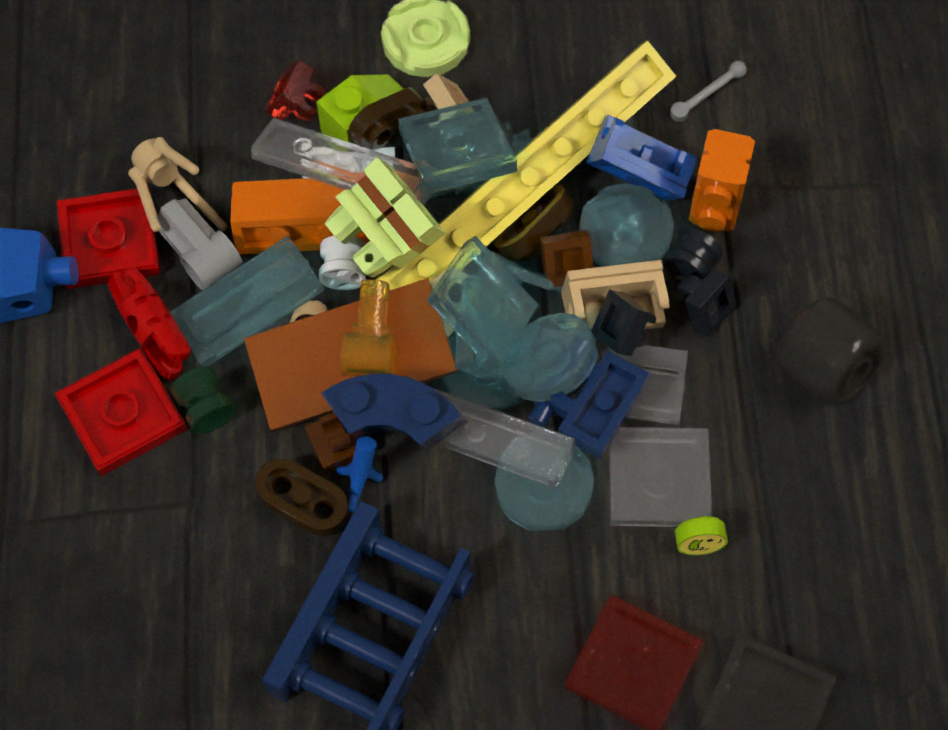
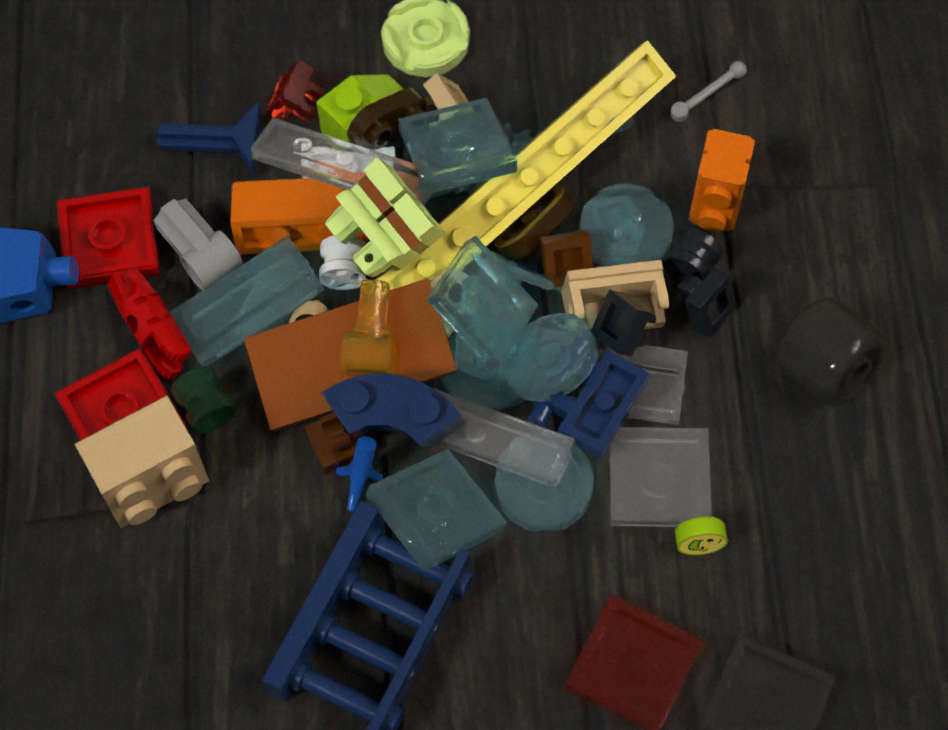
(143, 462): none -> tan brick
(157, 165): tan plant -> none
(215, 137): none -> dark blue piece
(305, 497): dark brown plate -> none
(435, 509): none -> clear light blue tile
(641, 159): blue hinge -> none

